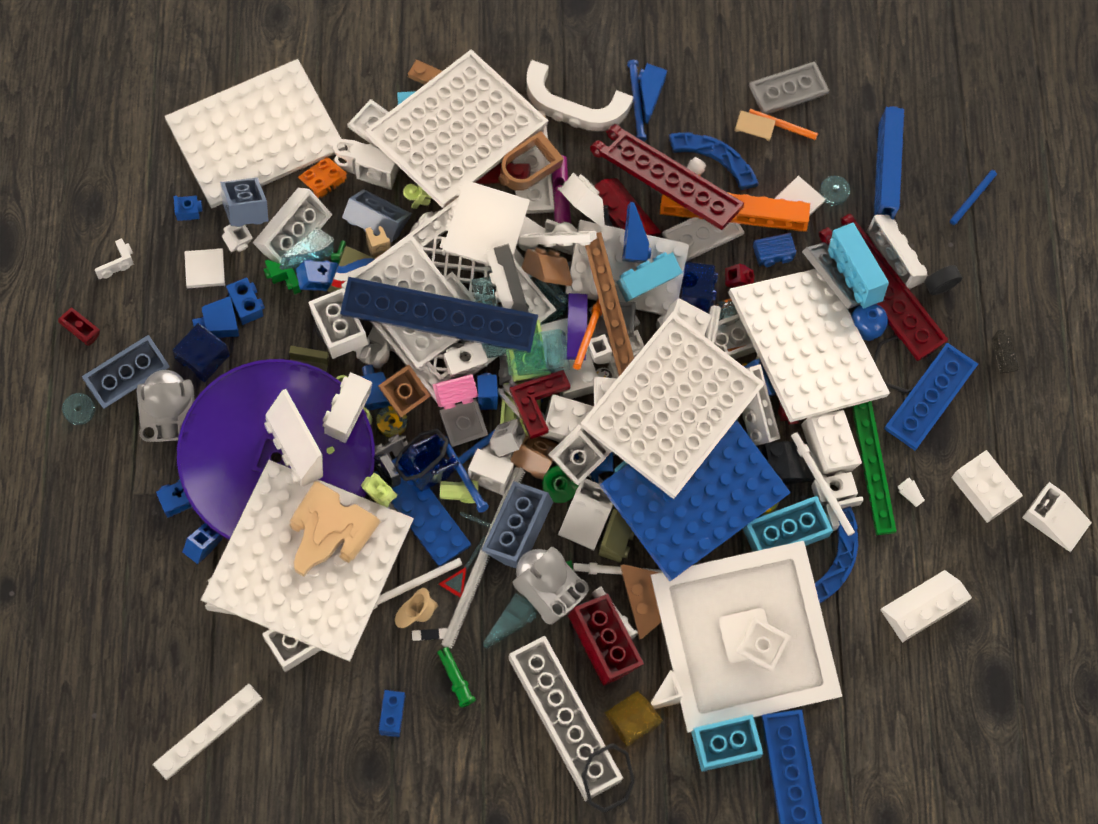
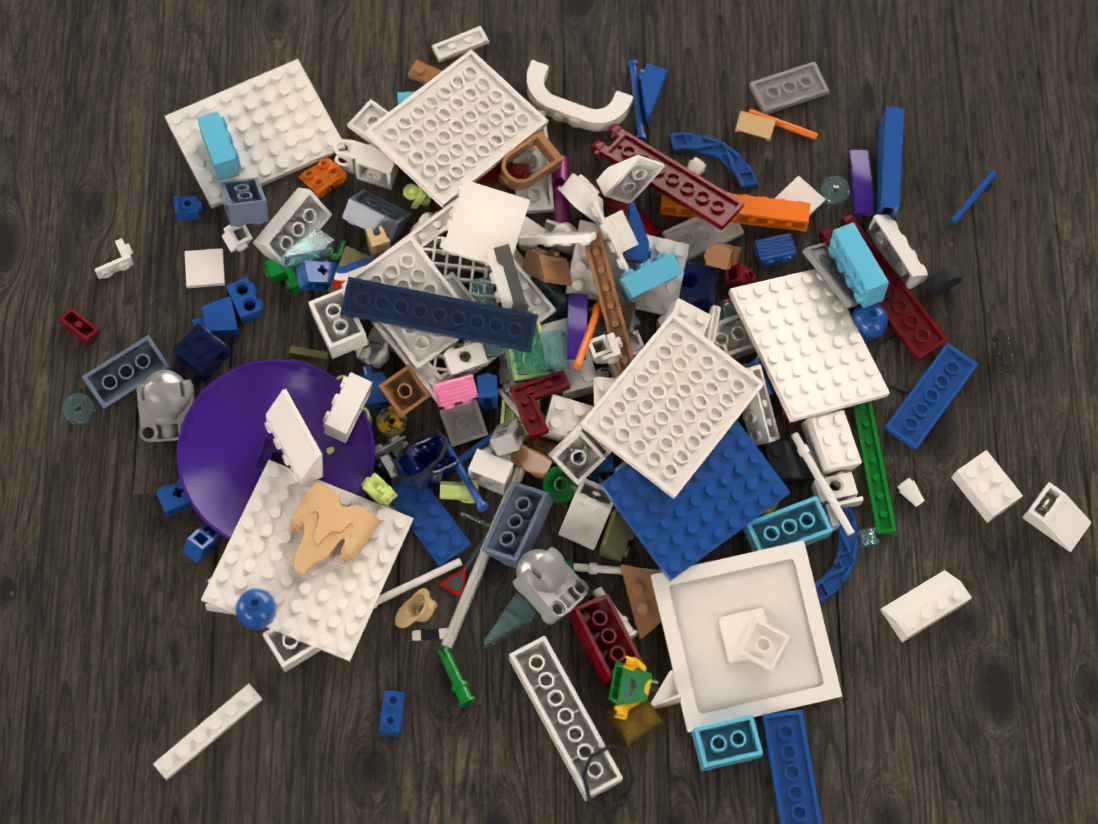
(219, 145): none -> medium azure brick
(256, 608): none -> blue cylinder
(460, 44): none -> white tile
(615, 344): none -> white bracket
(618, 232): none -> white bracket
(628, 178): none -> white slope
(630, 685): none -> green torso
(722, 255): none -> medium nougat arch
(861, 183): none -> dark purple slope
(868, 537): none -> clear light blue wheel

